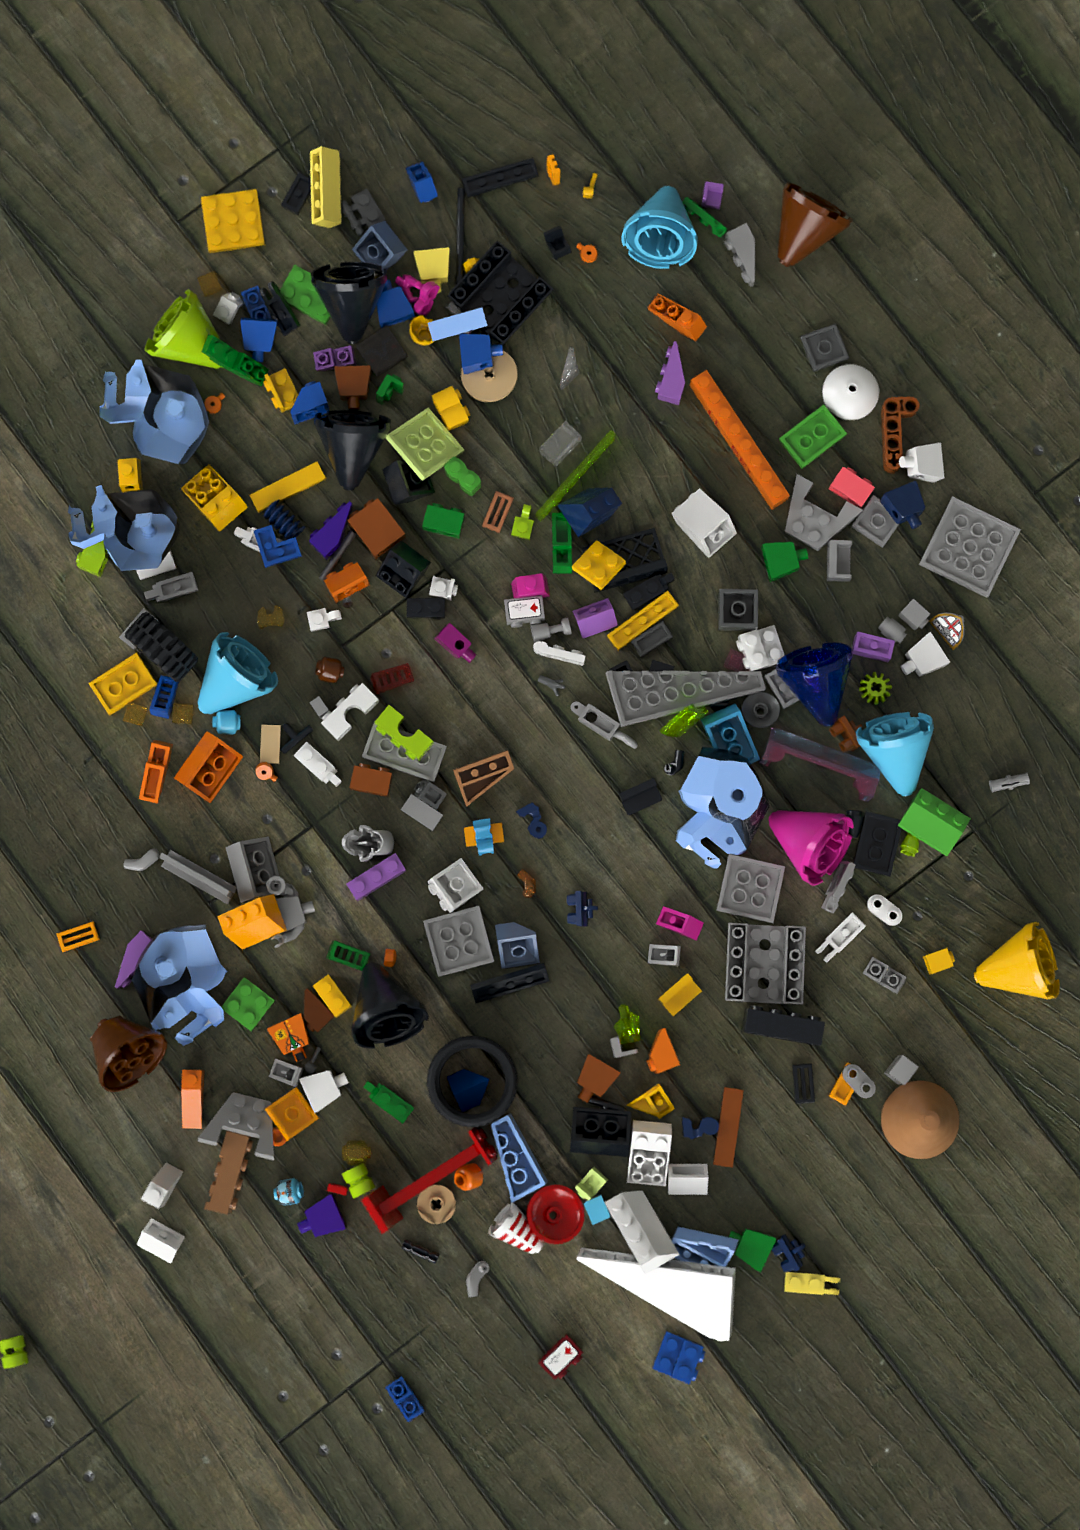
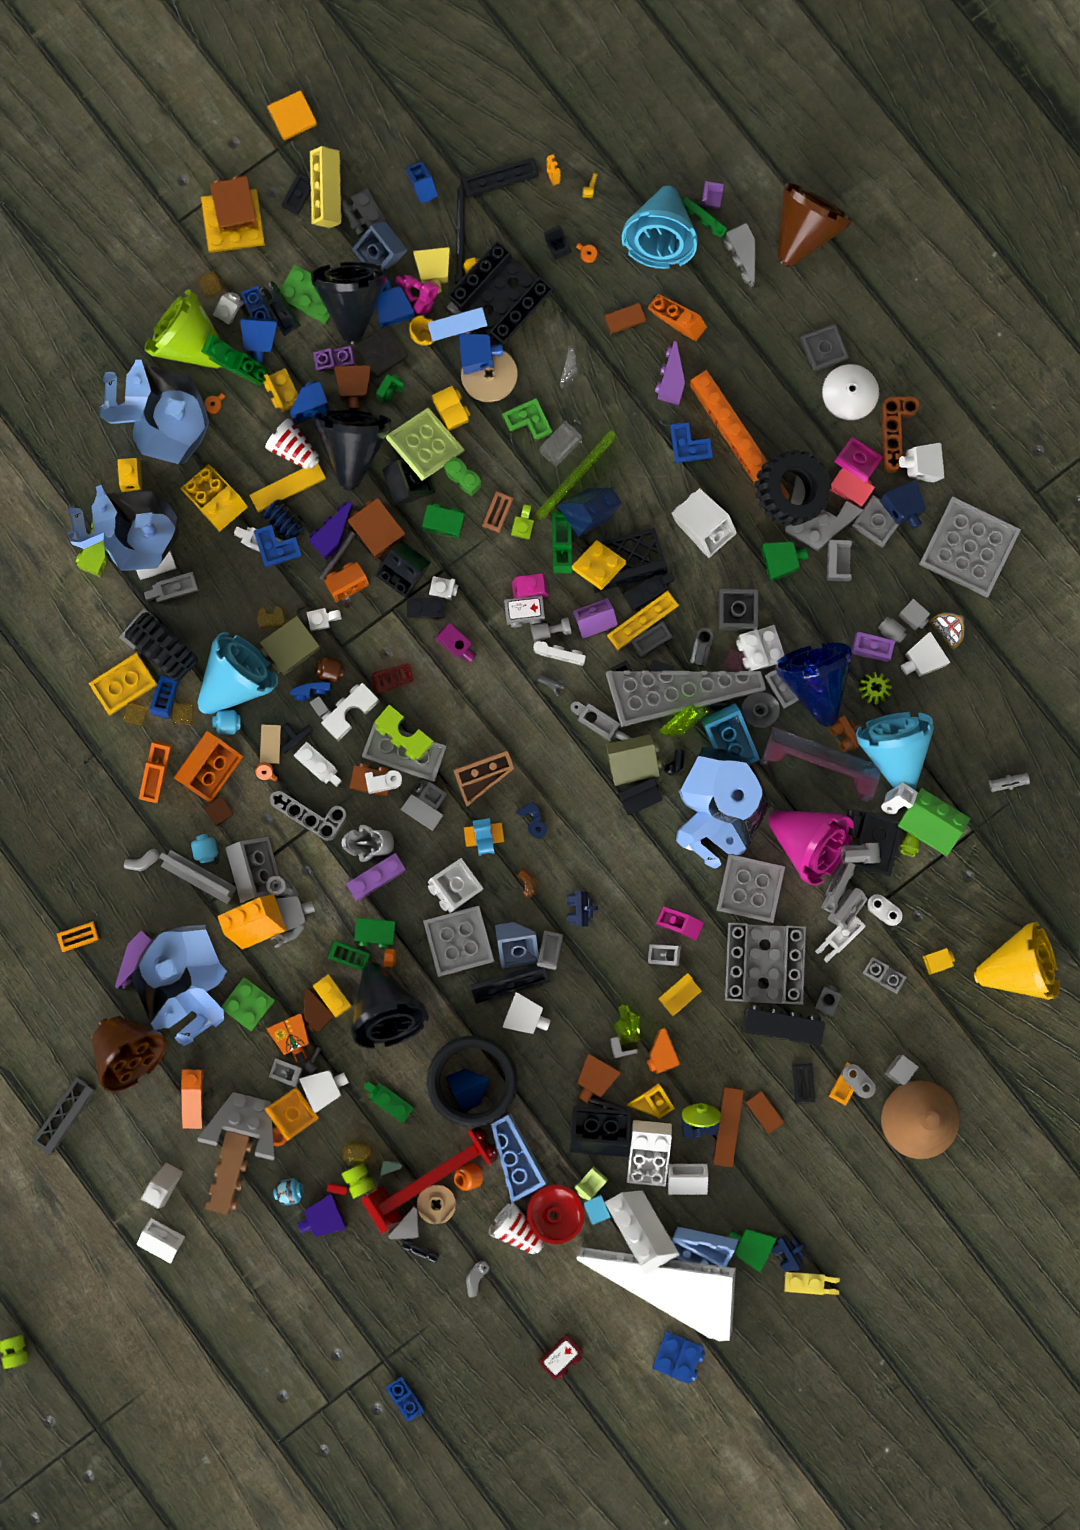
(67, 1121): none -> dark grey fence
(204, 848): none -> medium azure head
(218, 811): none -> reddish brown piece
(233, 203): none -> dark orange brick
(289, 646): none -> olive brick
(292, 115): none -> light orange tile
(292, 445): none -> white cone
(304, 691): none -> blue slope
(304, 813): none -> light grey beam
(375, 932): none -> green brick
(384, 782): none -> white leg
(389, 1166): none -> sand green slope
(407, 1227): none -> light grey slope
(525, 1016): none -> white torso
(531, 415): none -> bright green plate
(550, 950): none -> light grey tile
(625, 318): none -> dark orange tile
(633, 759): none -> olive brick
(688, 450): none -> blue plate
(701, 649): none -> dark grey piece
(701, 1115): none -> lime dish
(764, 1112): none -> dark orange tile
(812, 436): bright green plate -> none
(814, 481): none -> black tyre
(821, 1006): none -> dark grey brick
(848, 908): none -> light grey panel
(858, 459): none -> dark pink tile
(864, 853): none -> light grey piece
(898, 797): none -> white leg

